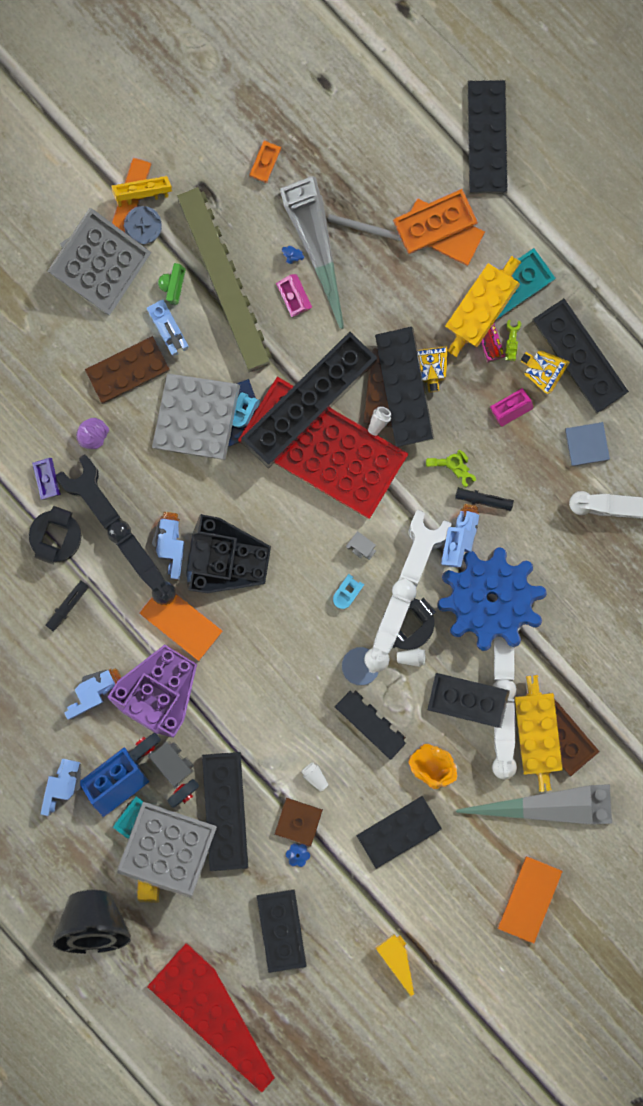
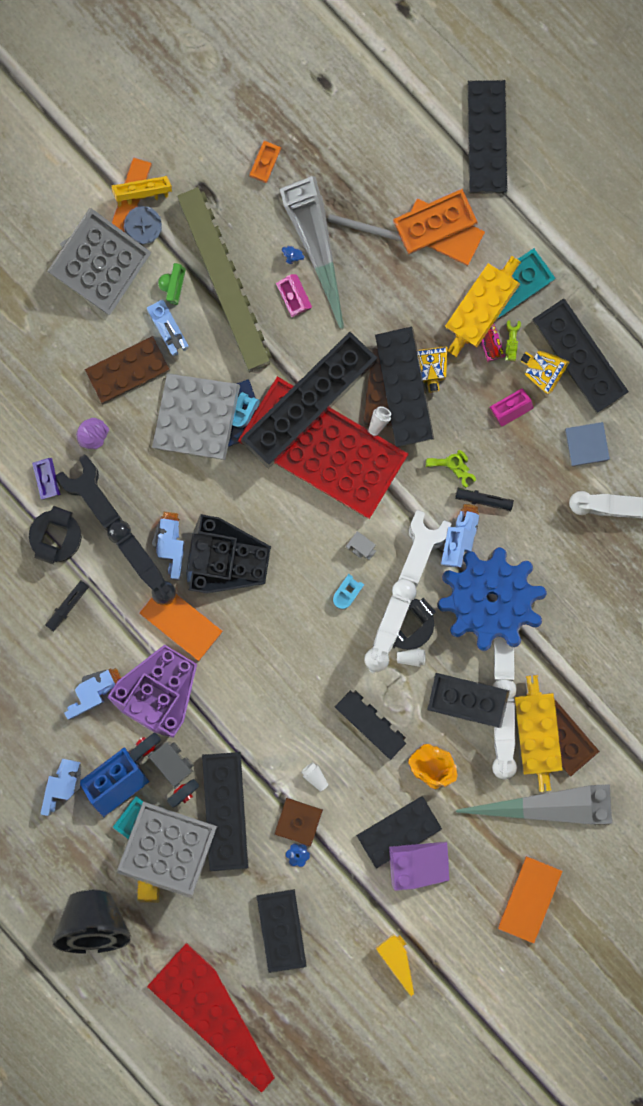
(355, 668): sand blue tile -> none
(418, 865): none -> medium lavender slope

